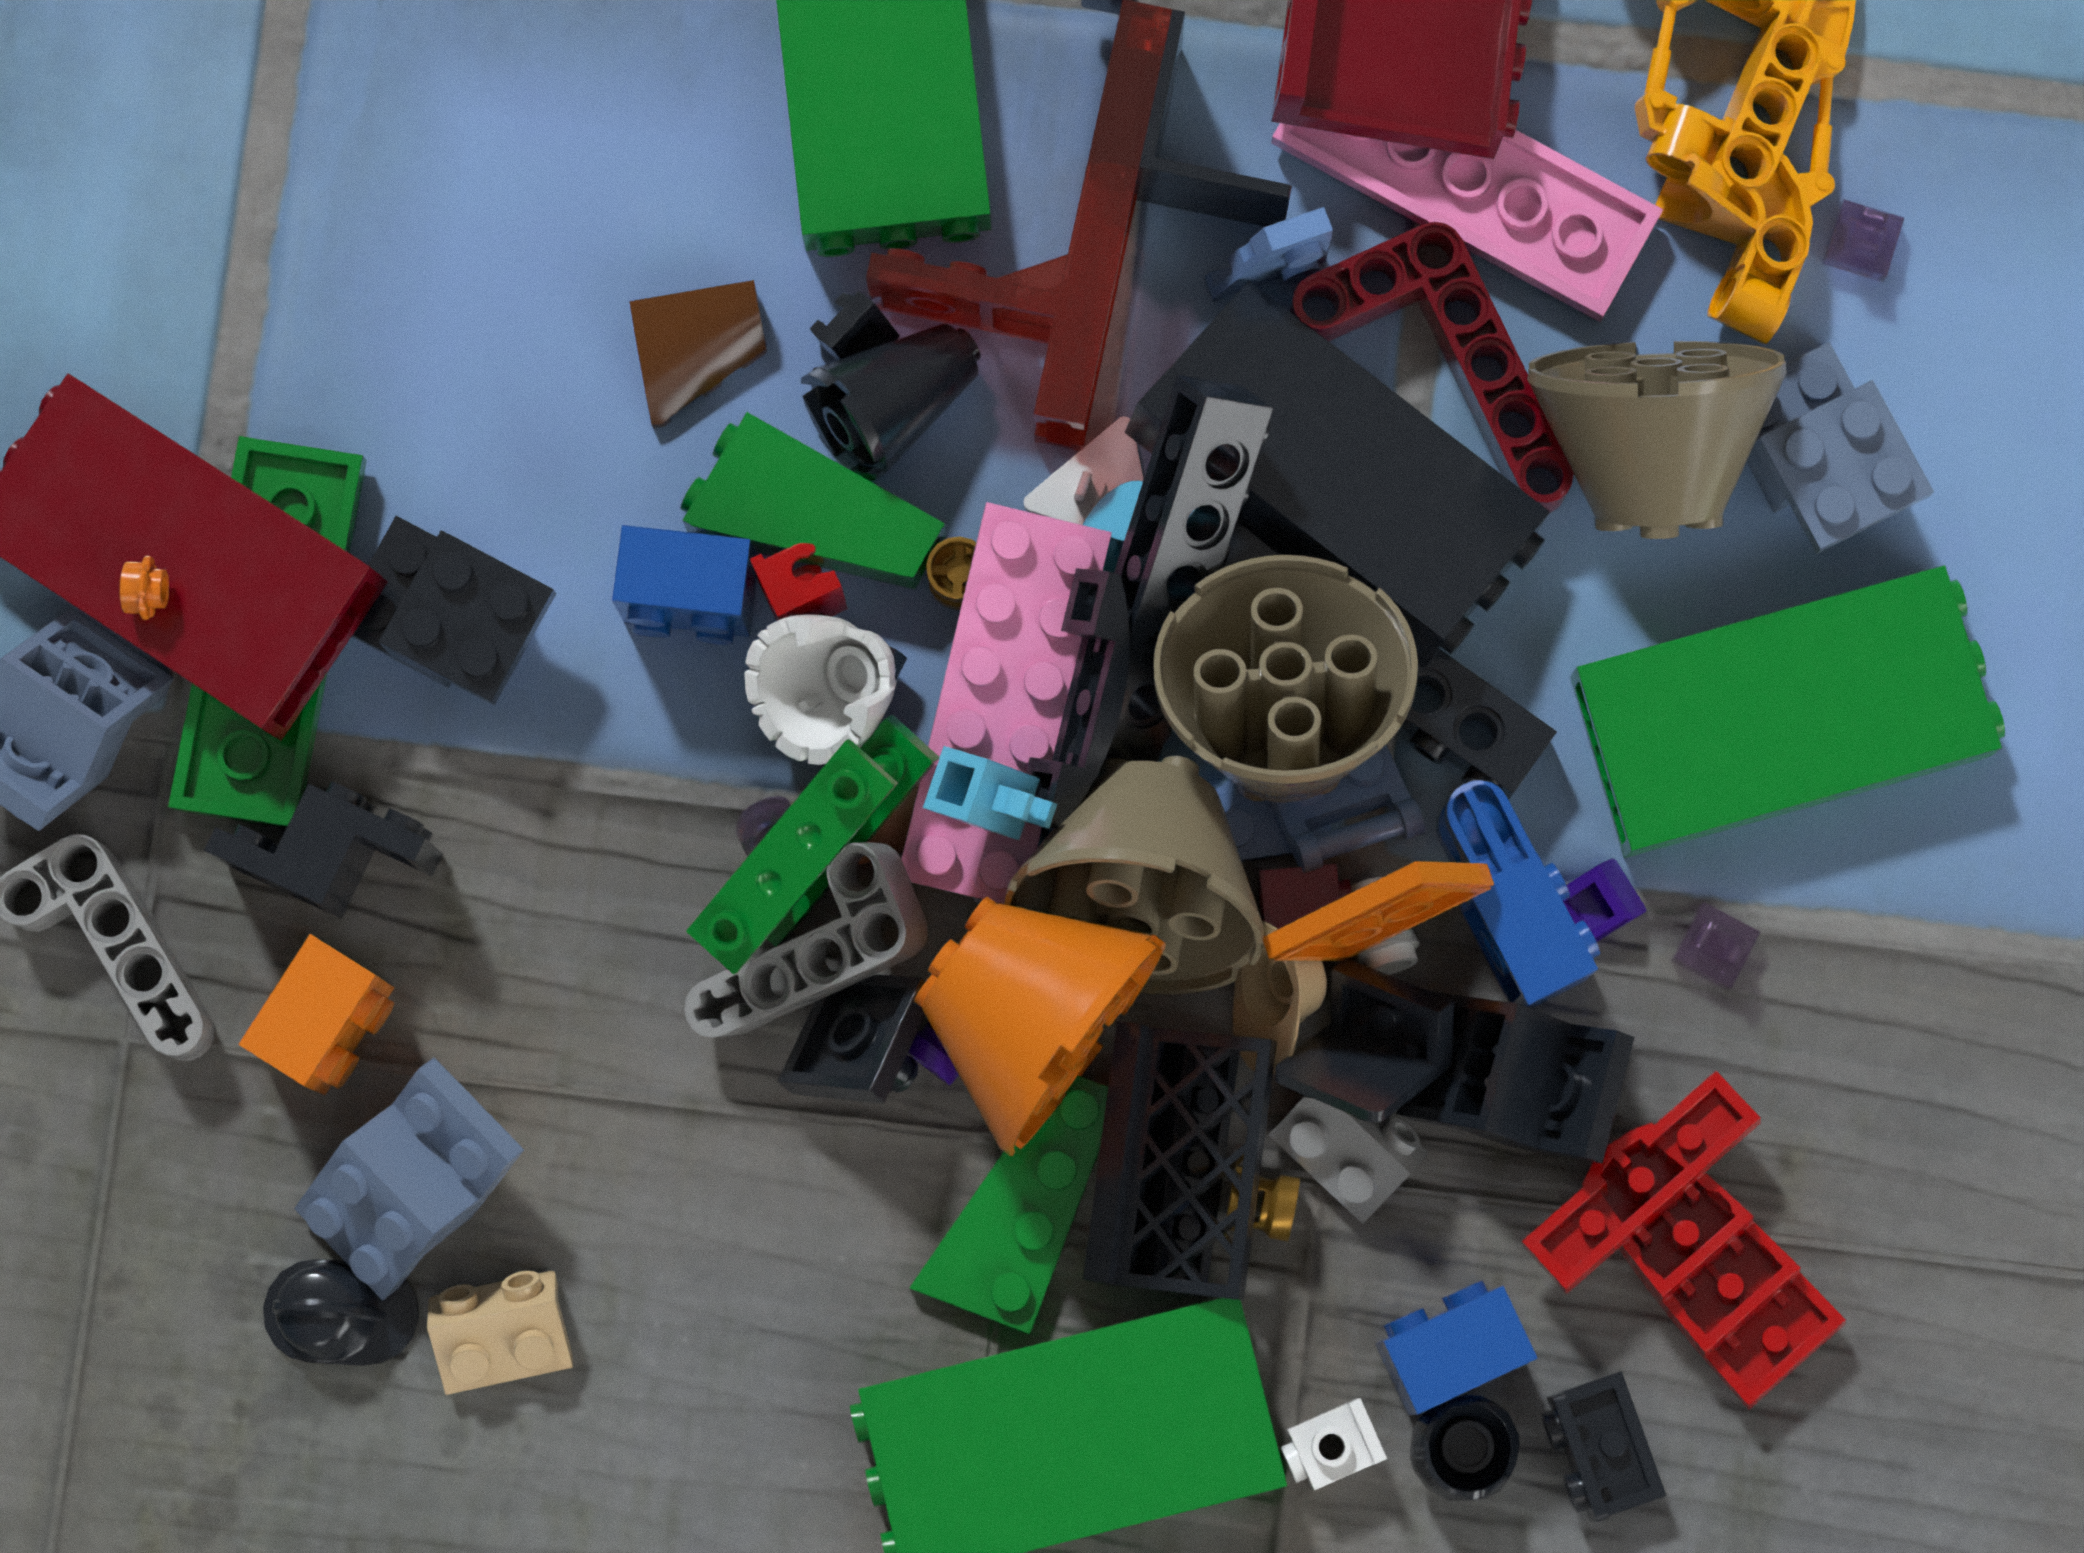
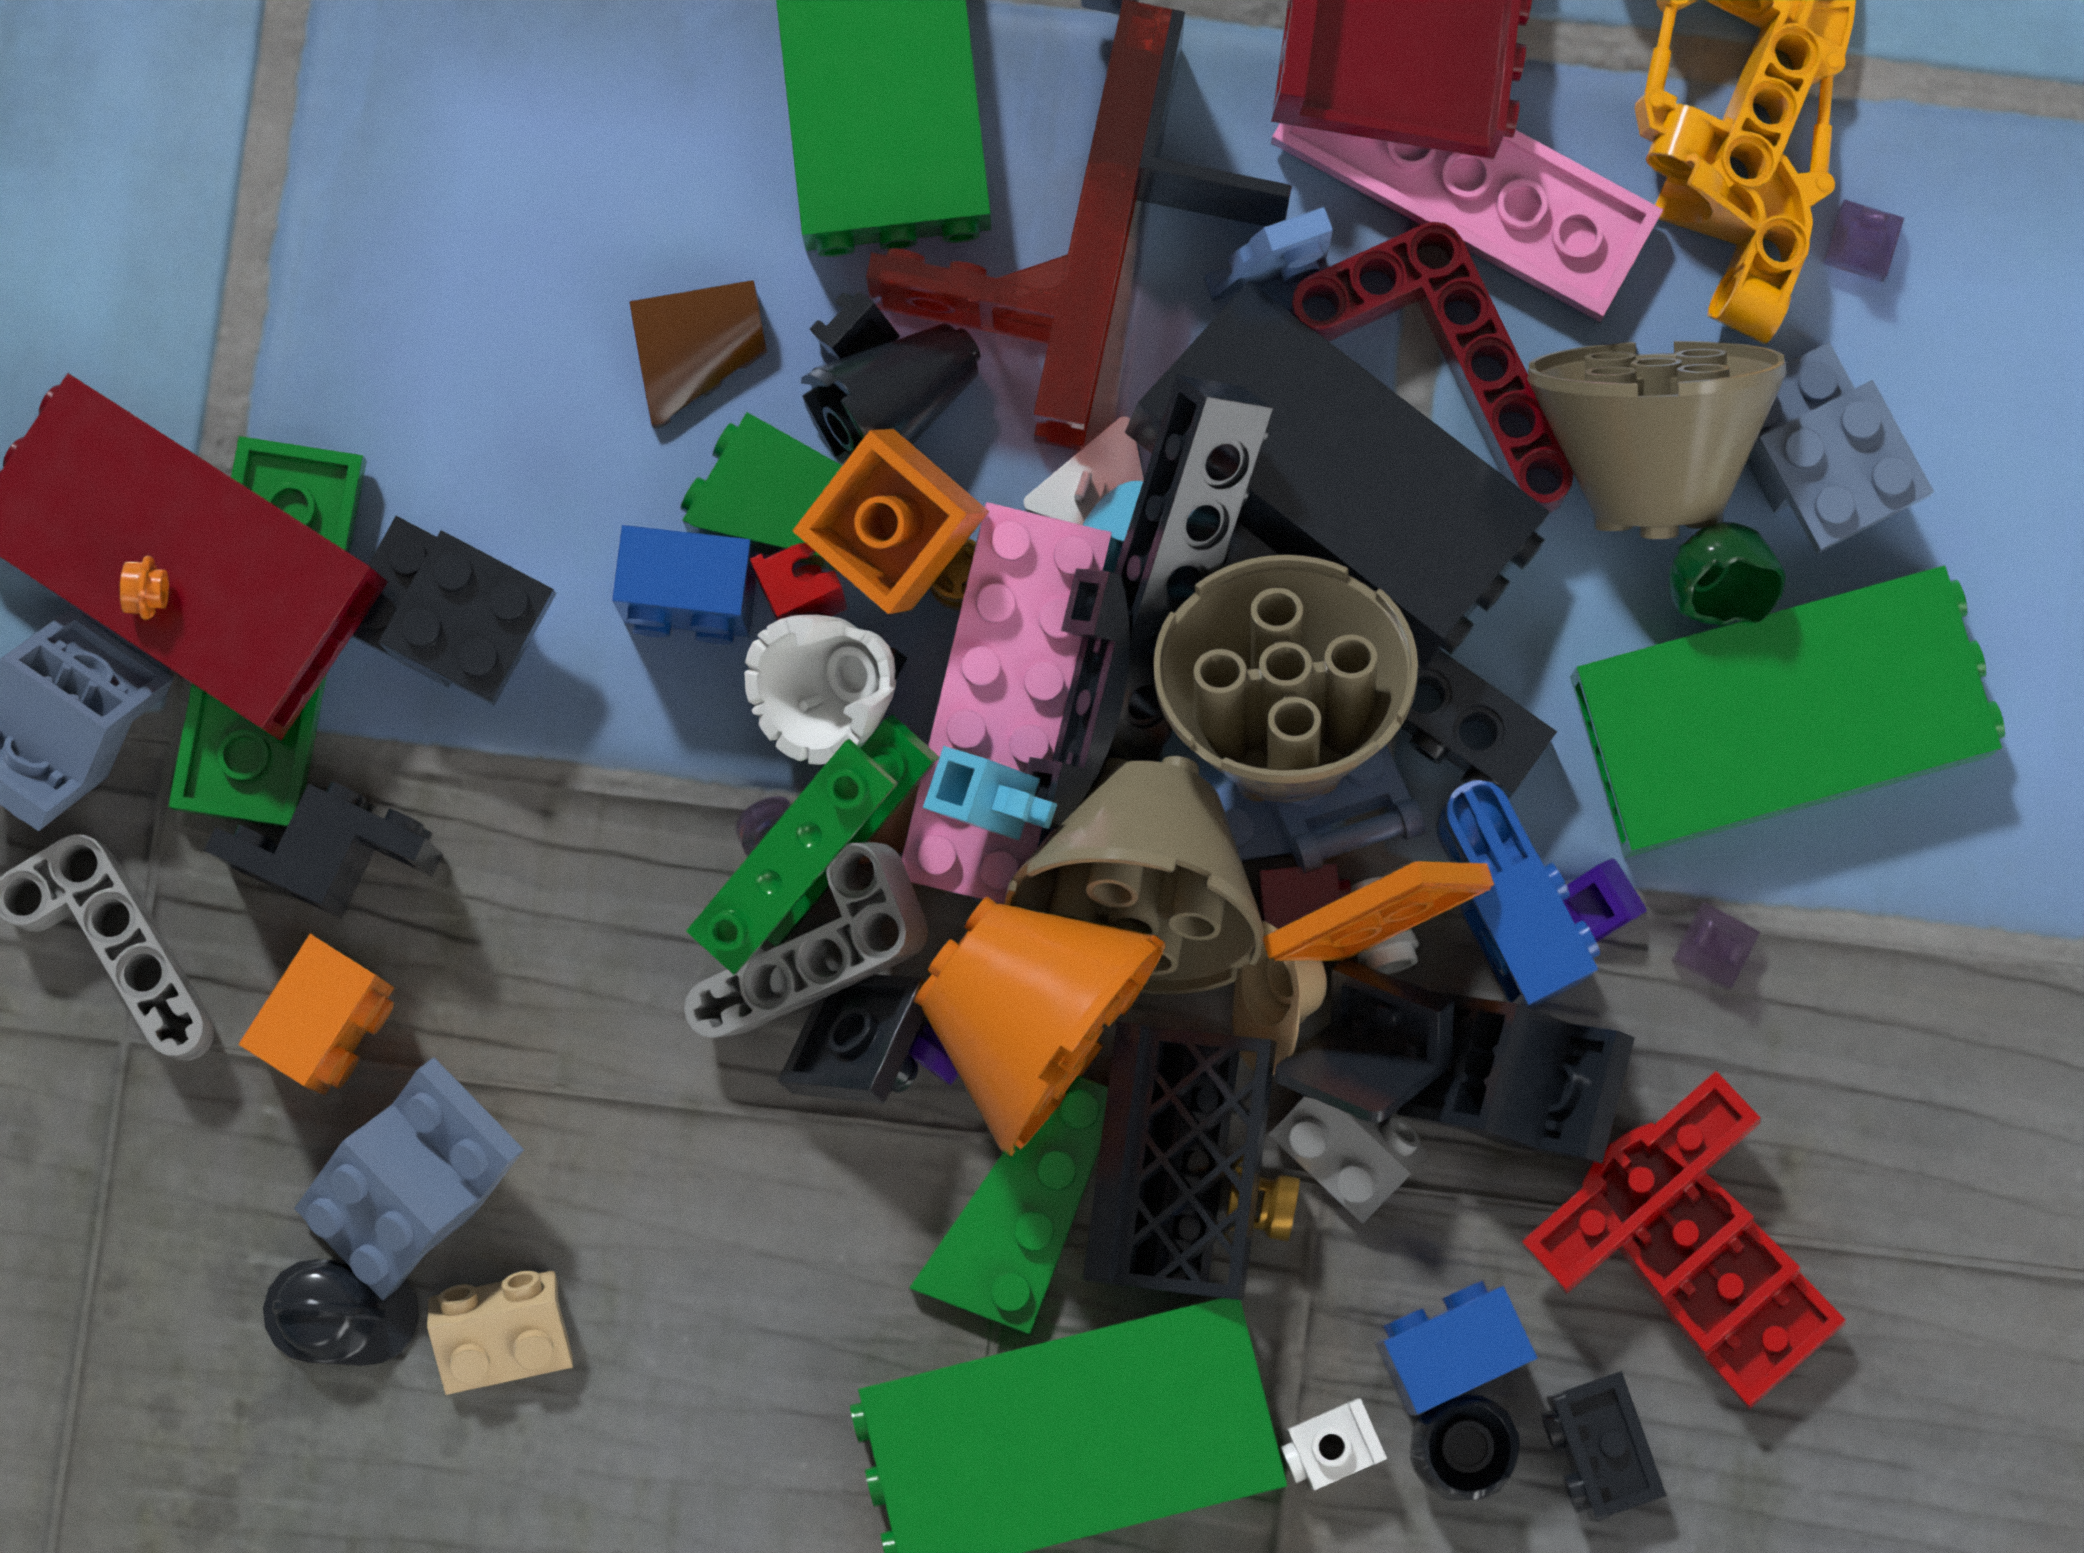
(890, 521): none -> orange brick
(1726, 575): none -> dark green hair

